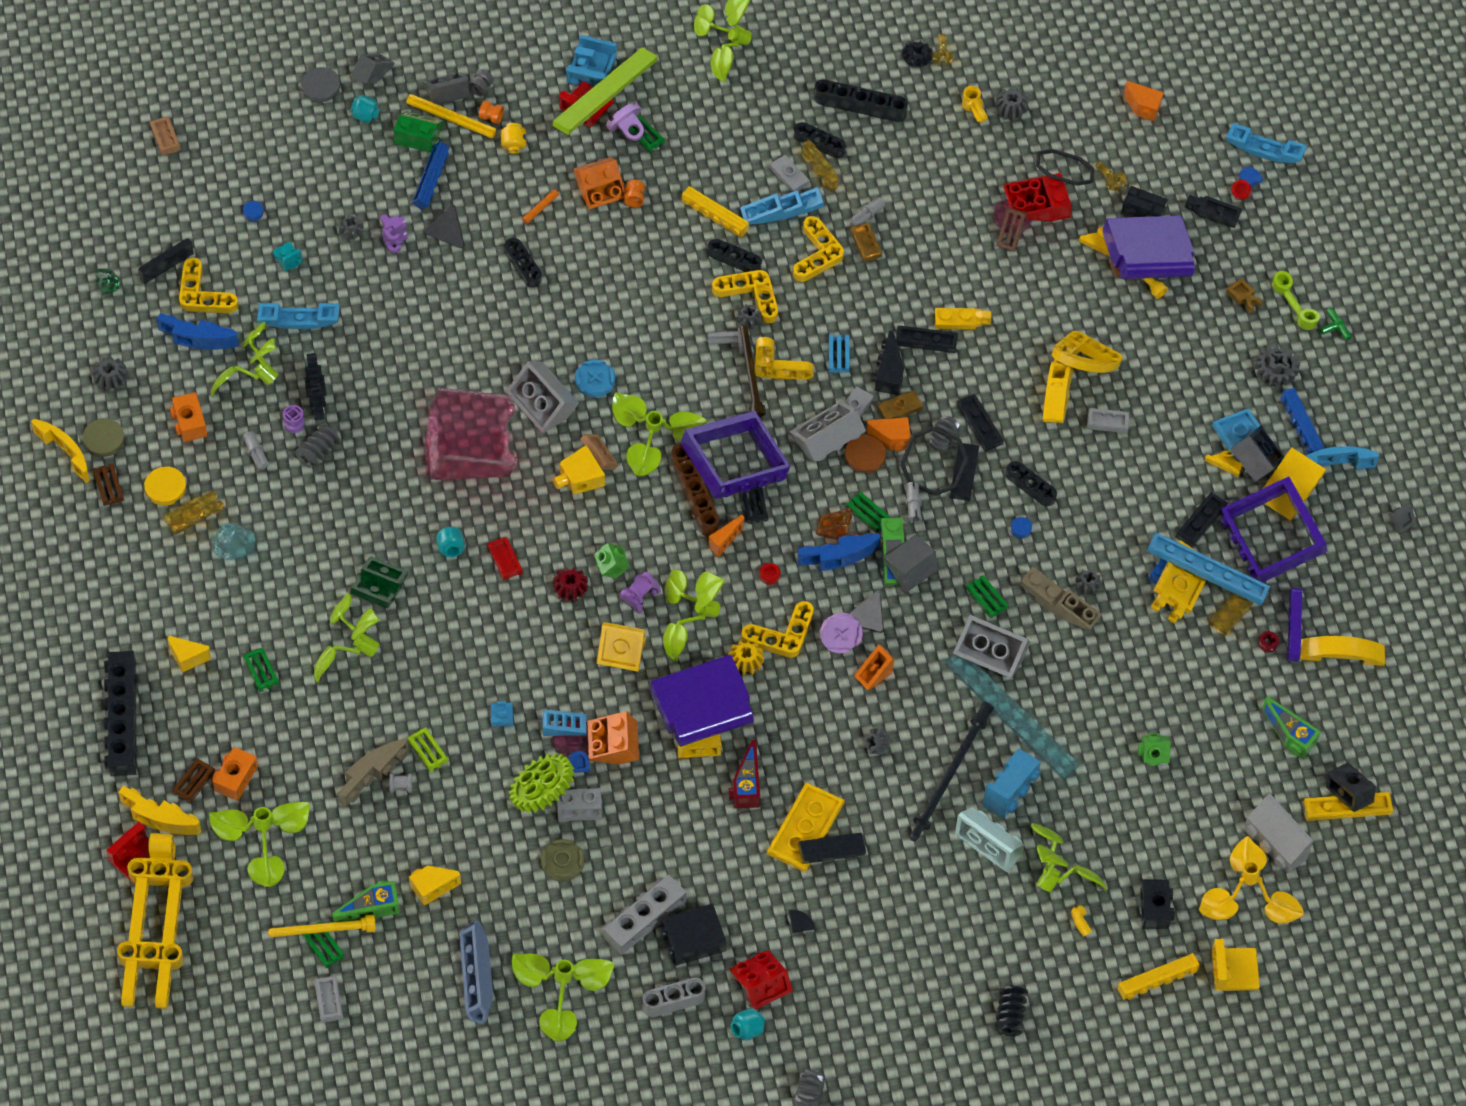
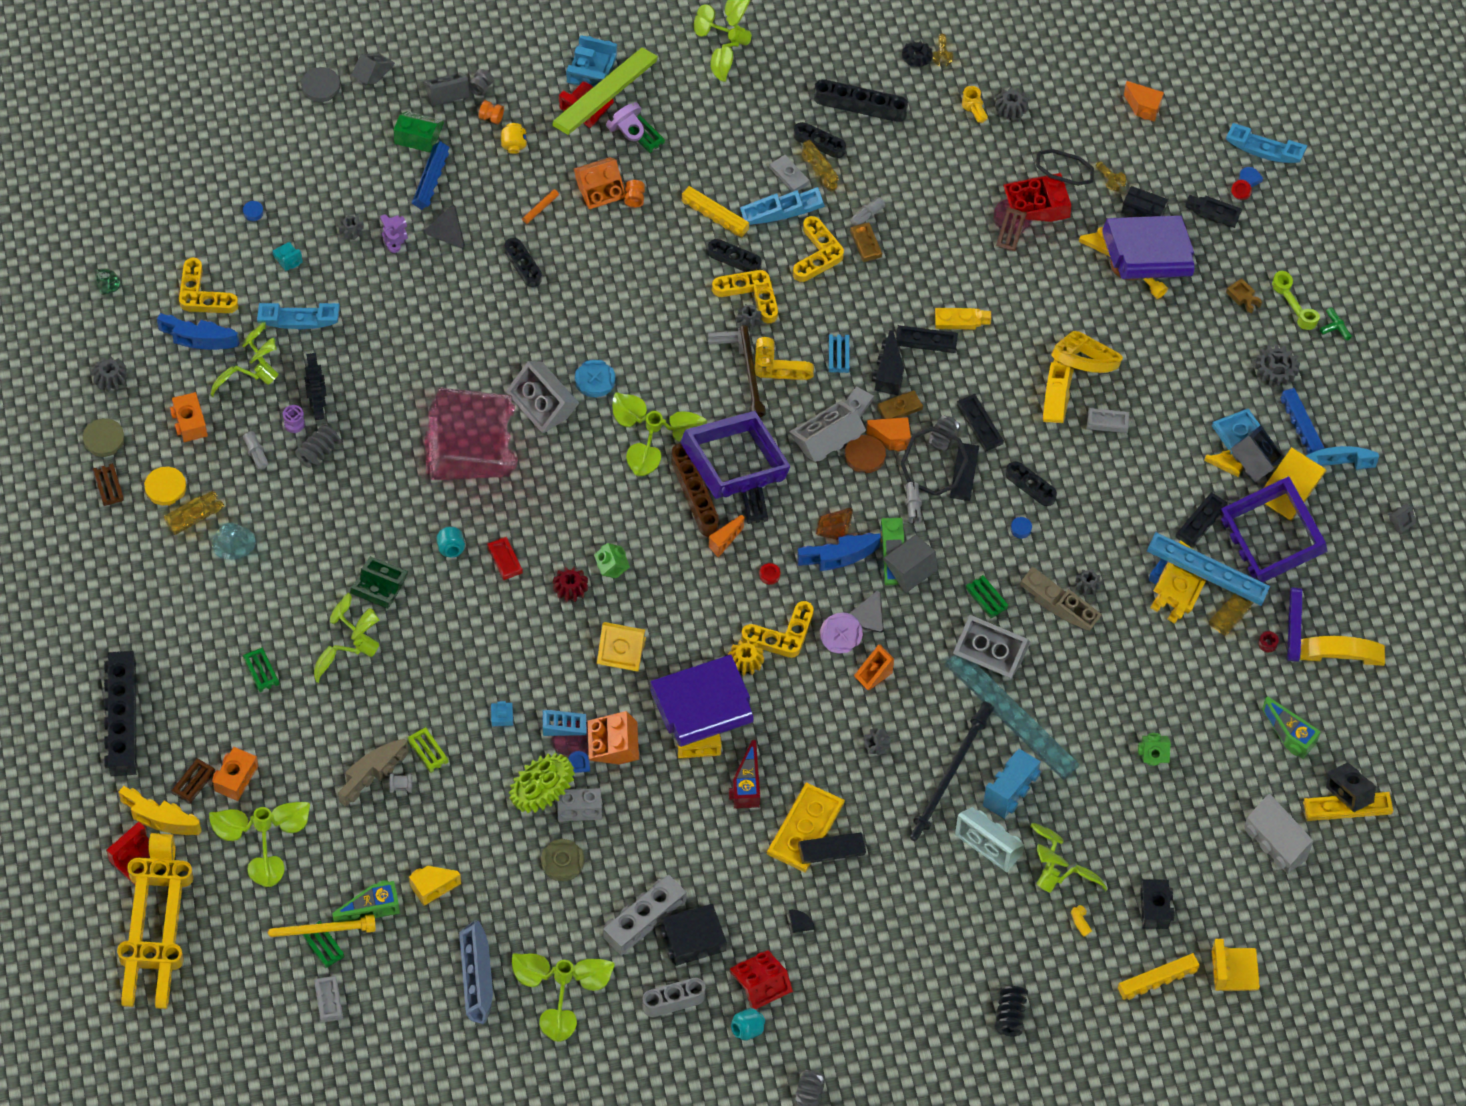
(49, 432): yellow slope -> none
(165, 135): medium nougat plate -> none
(166, 261): black tile -> none
(188, 653): yellow slope -> none
(364, 109): teal head -> none
(451, 116): yellow axle -> none
(580, 472): yellow torso -> none
(599, 451): medium nougat plate -> none
(641, 585): medium lavender piece -> none
(706, 588): lime plant -> none
(859, 500): green tile -> none
(1249, 860): yellow plant -> none

